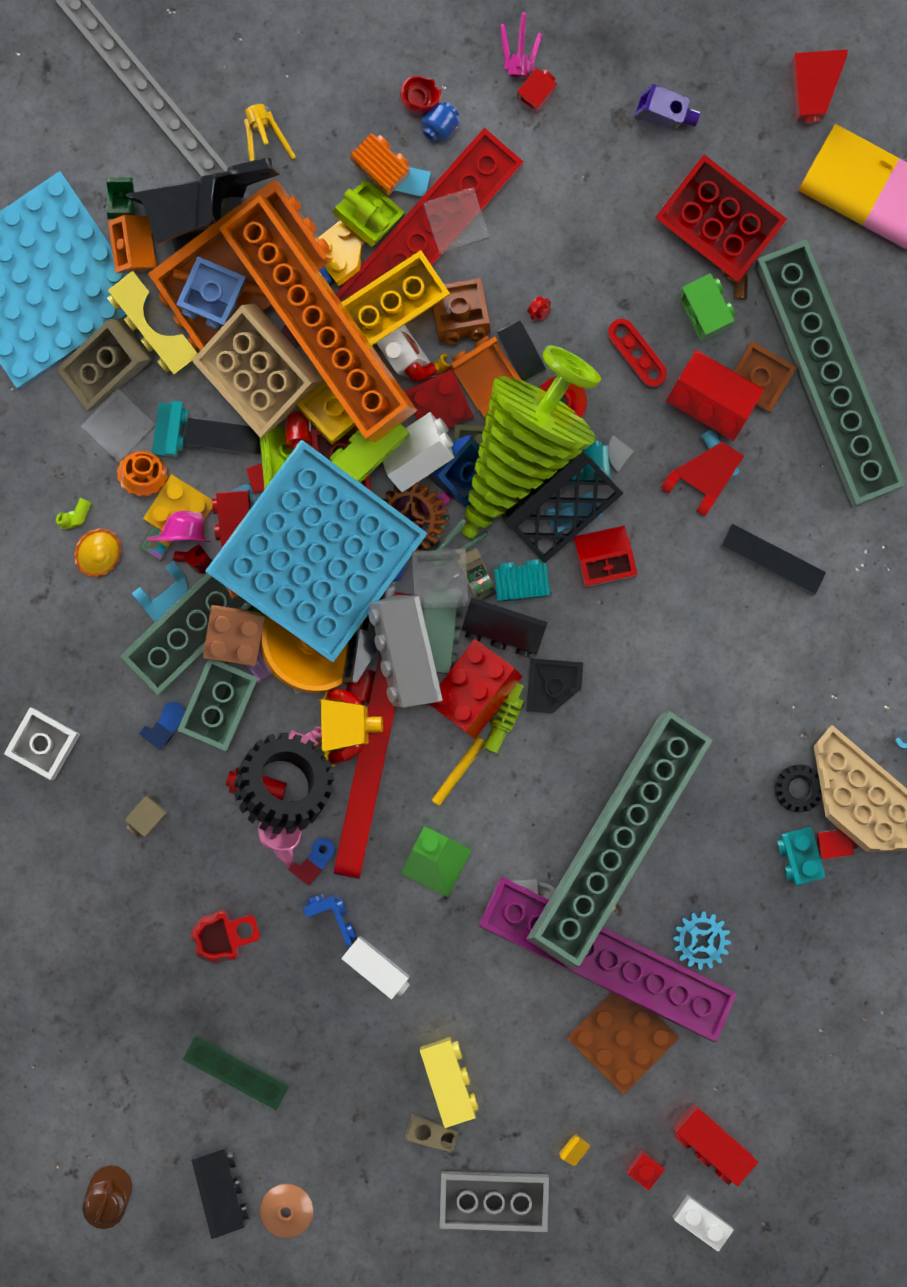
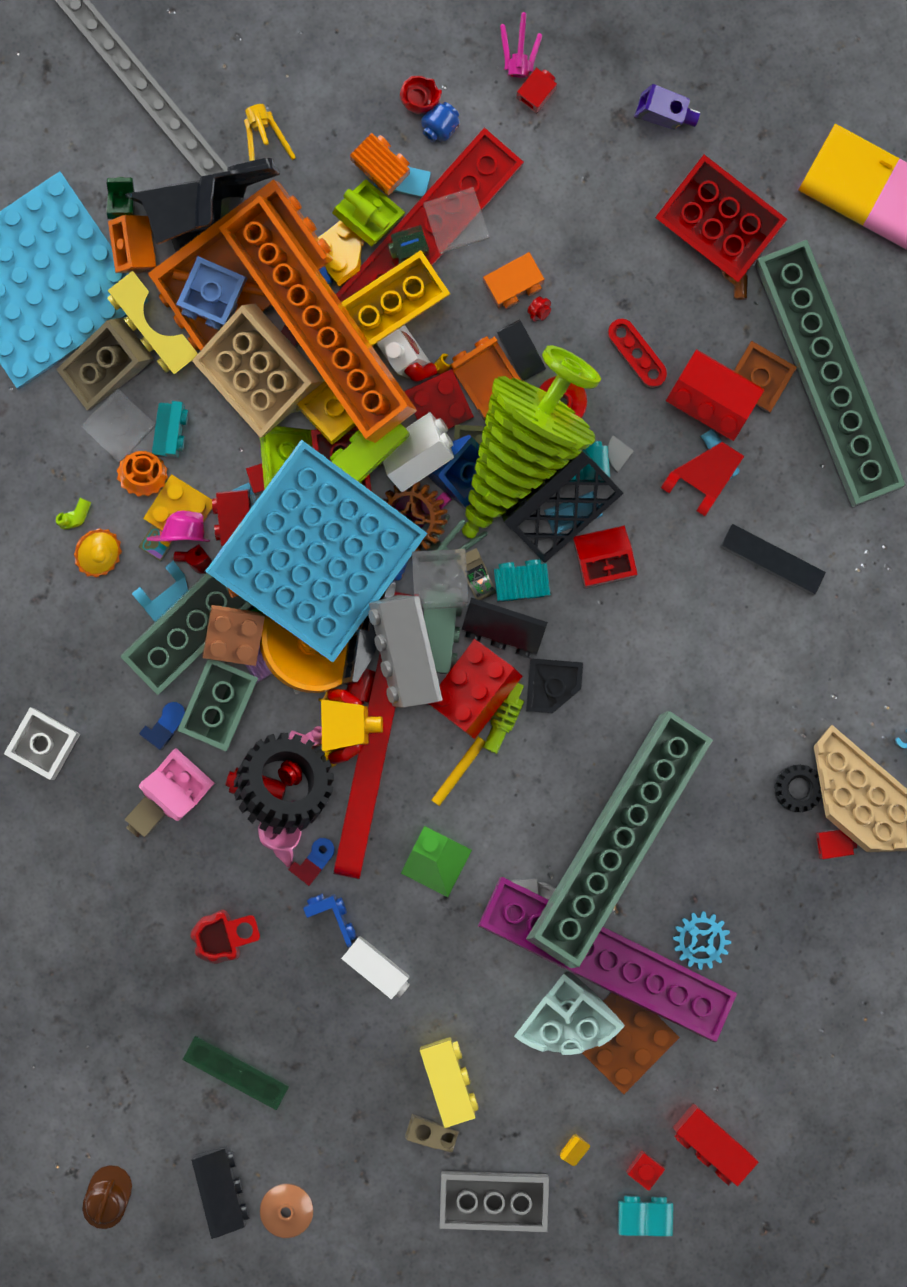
(176, 785): none -> bright pink bracket
(222, 437): black slope -> none
(290, 773): none -> red plate
(297, 429): red brick -> none
(408, 243): none -> clear green brick
(462, 313): dark orange plate -> none
(514, 281): none -> orange brick
(569, 1020): none -> light aqua brick
(645, 1217): none -> teal brick
(702, 1223): white brick -> none
(707, 307): bright green brick -> none
(801, 855): teal bracket -> none
(815, 82): red slope -> none

